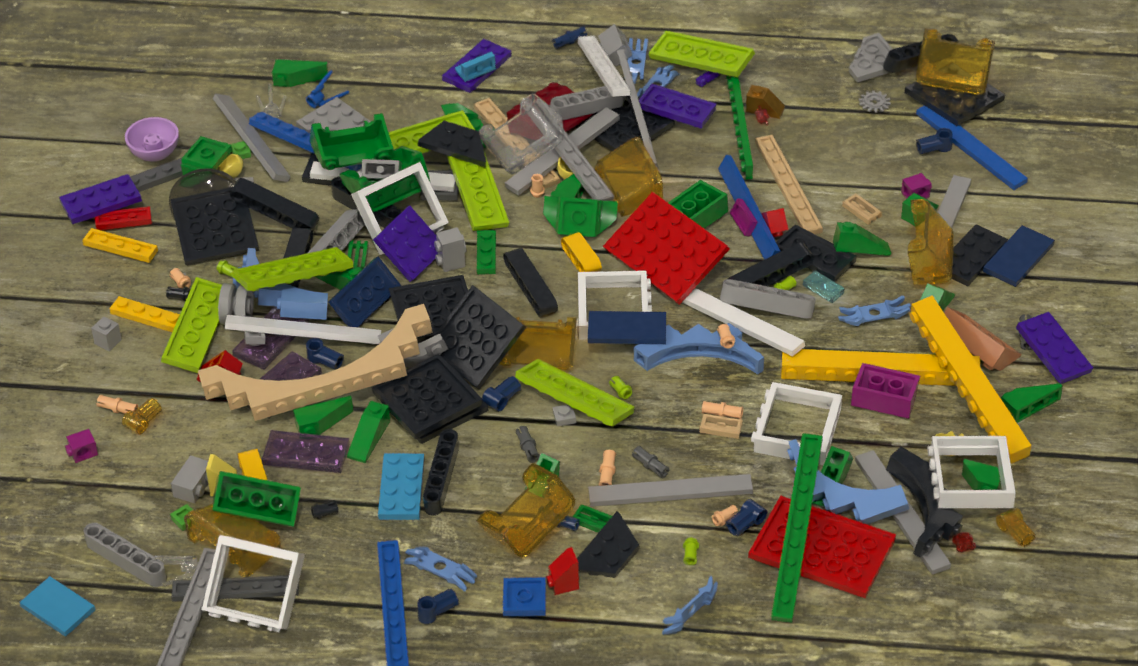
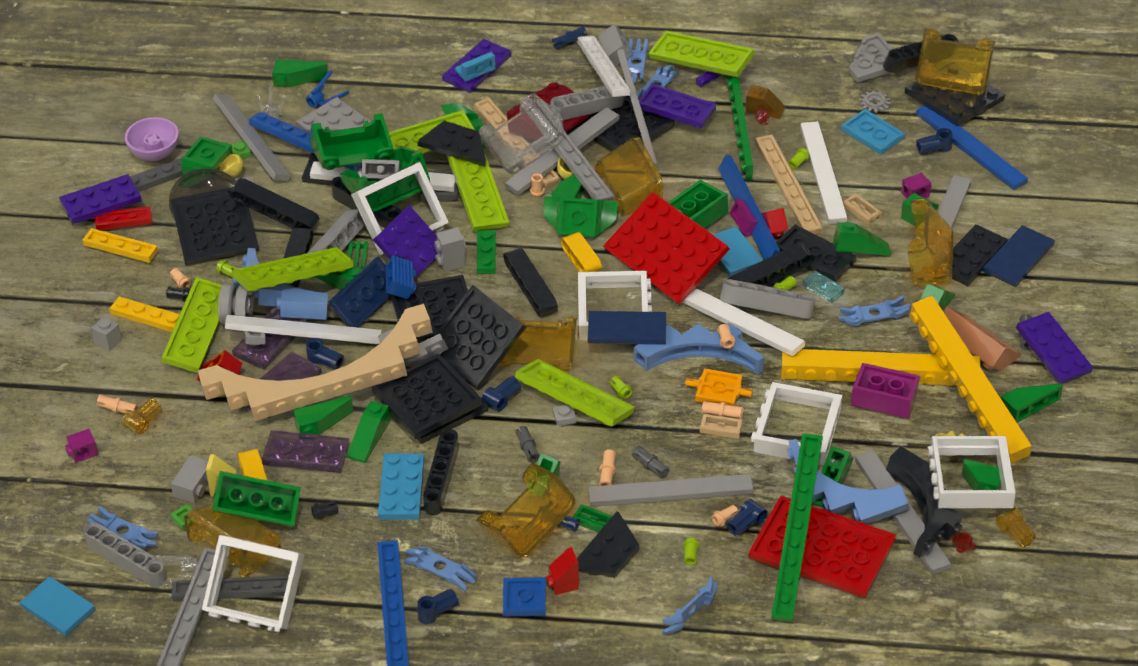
(113, 523): none -> medium blue piece
(400, 277): none -> blue brick
(718, 387): none -> light orange plate
(741, 252): none -> dark azure tile
(800, 156): none -> lime pin
(823, 172): none -> white tile
(873, 131): none -> dark azure tile

